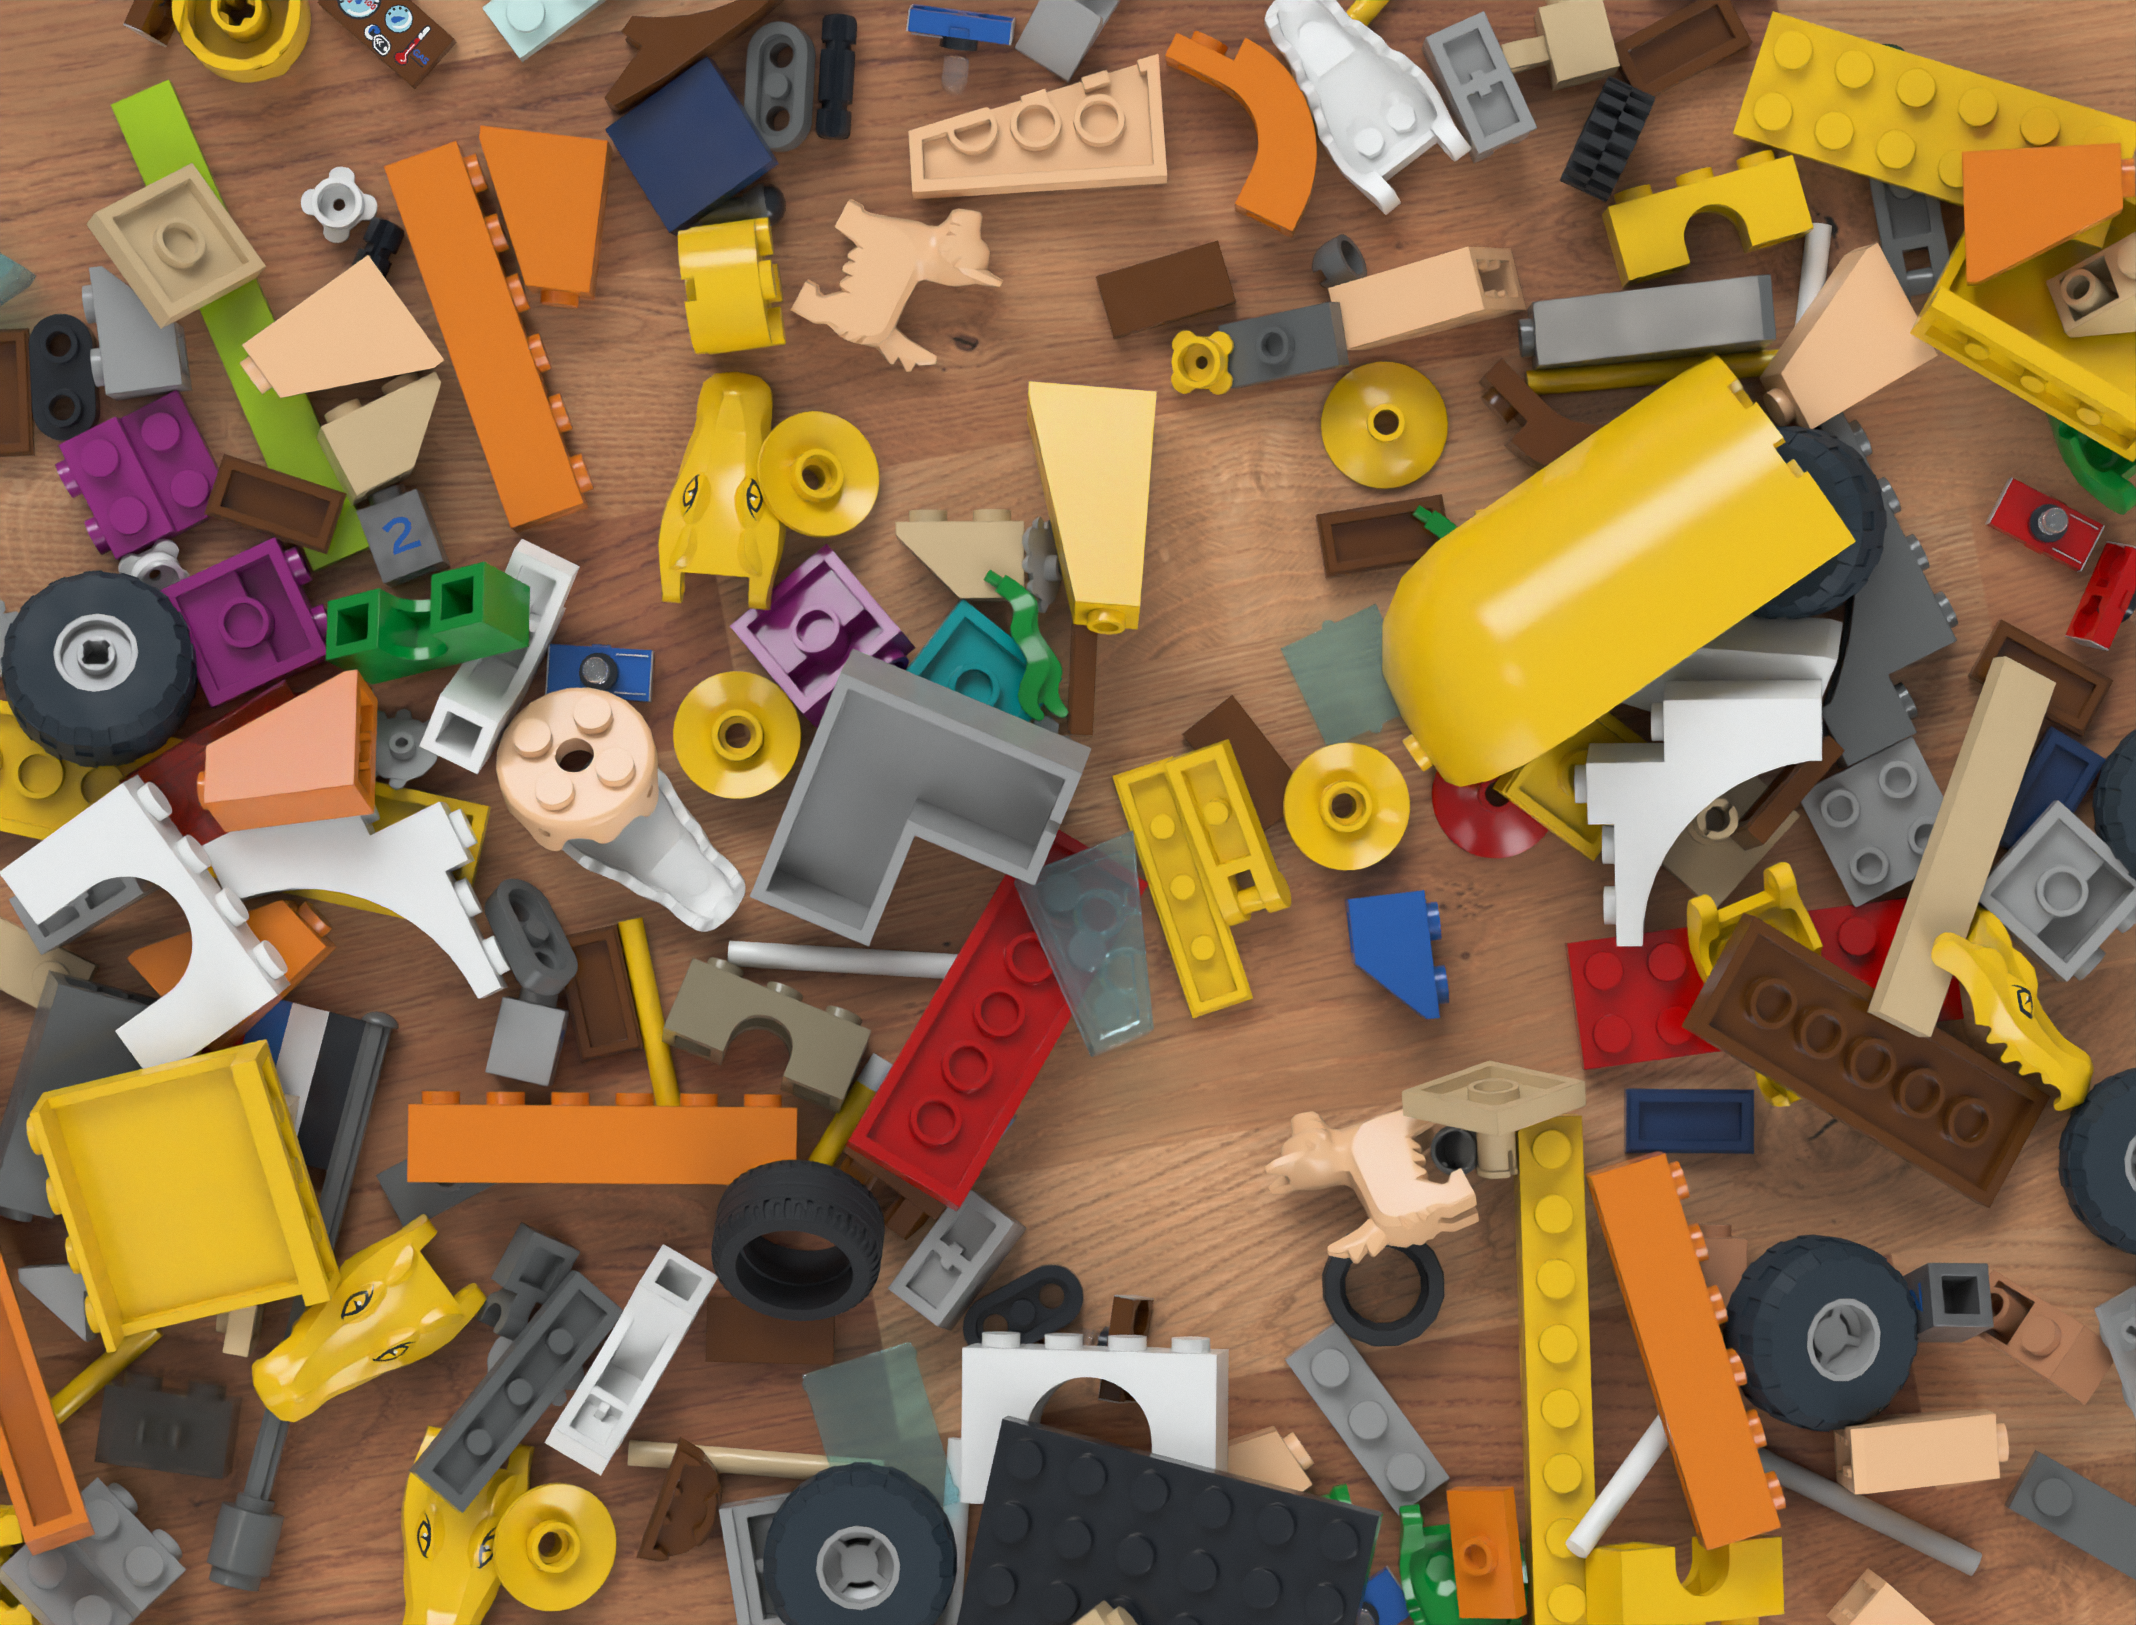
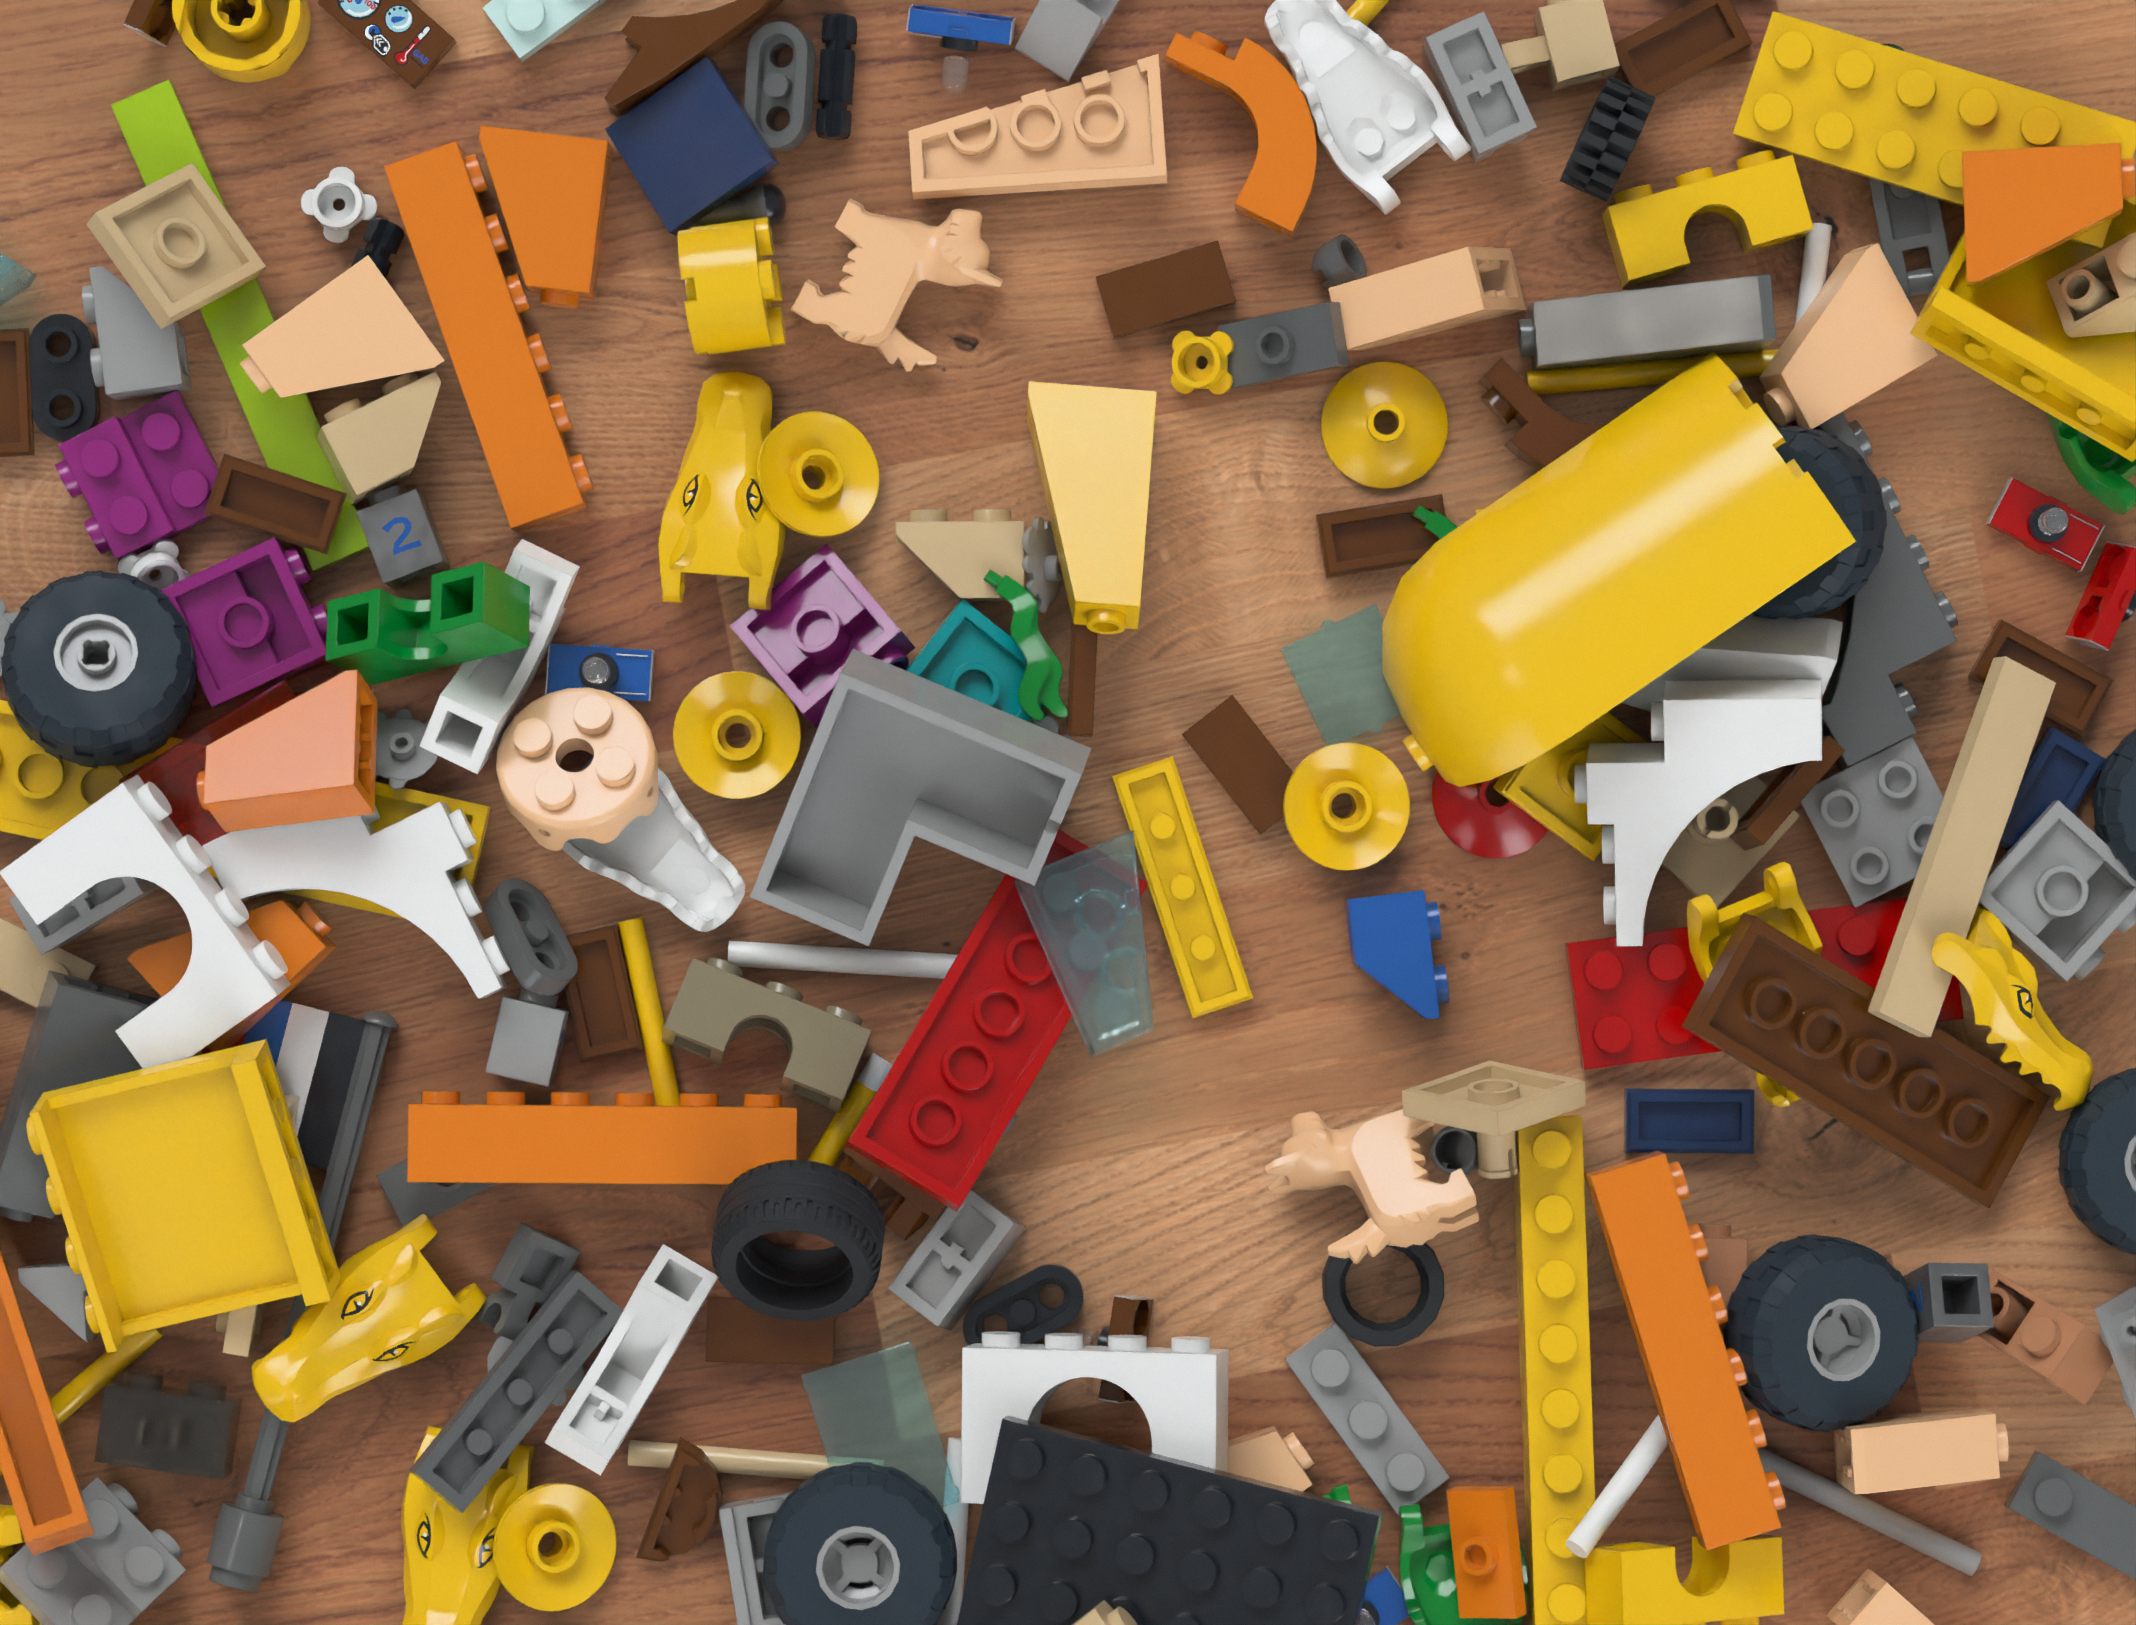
(1227, 832): yellow plate -> none

